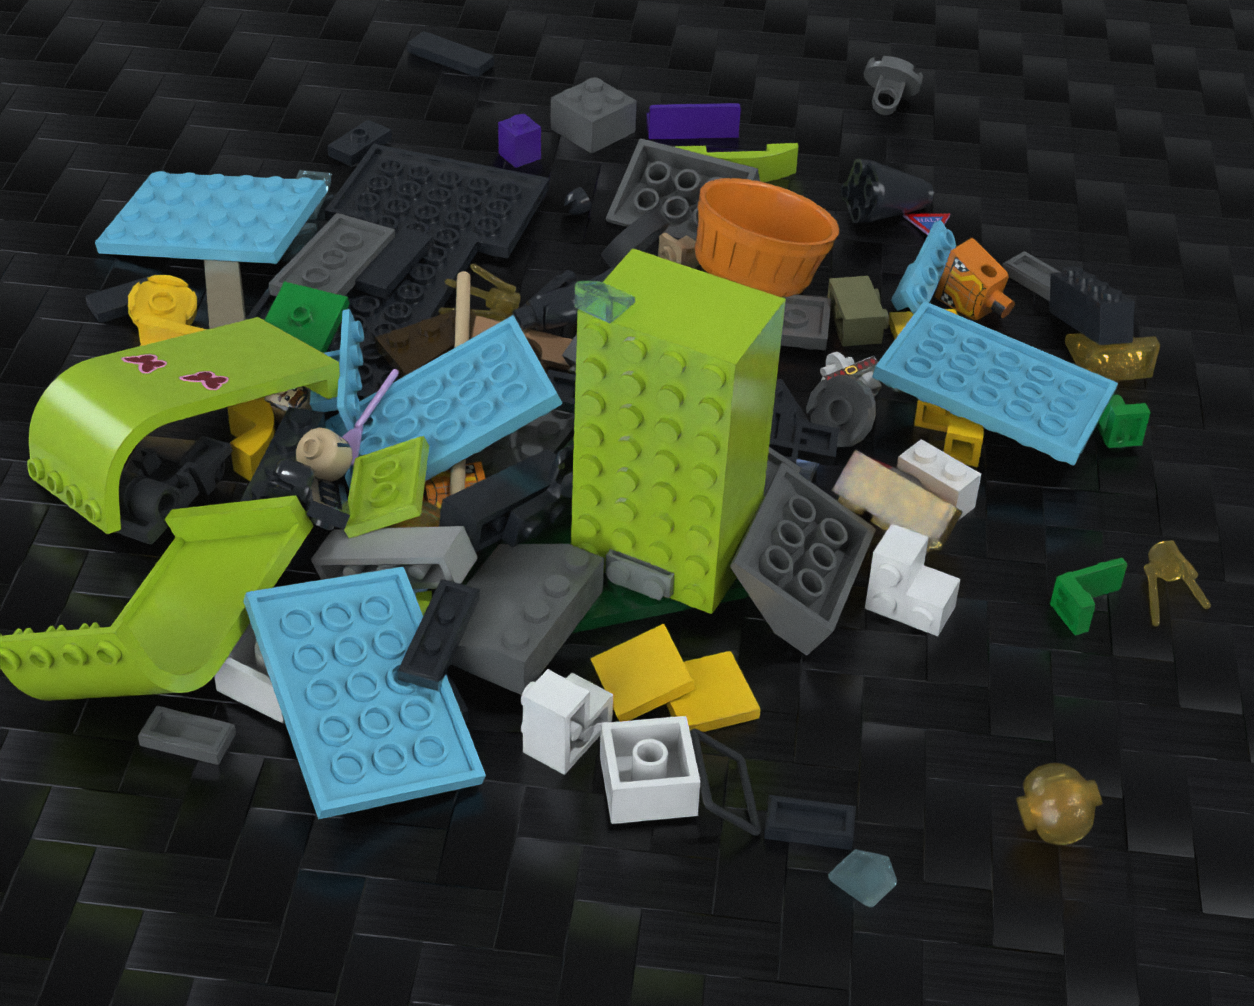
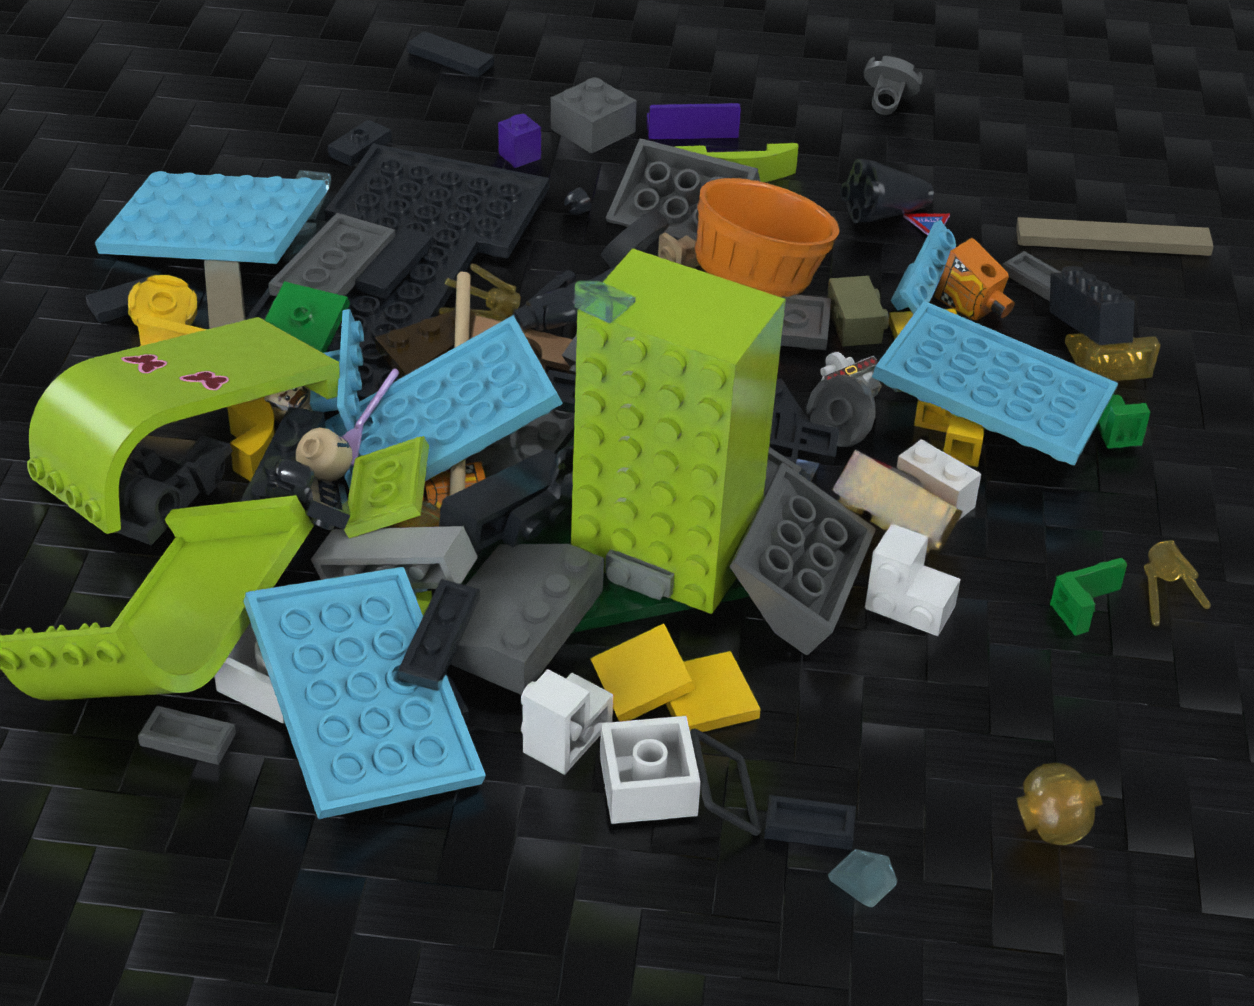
(1114, 236): none -> dark tan tile

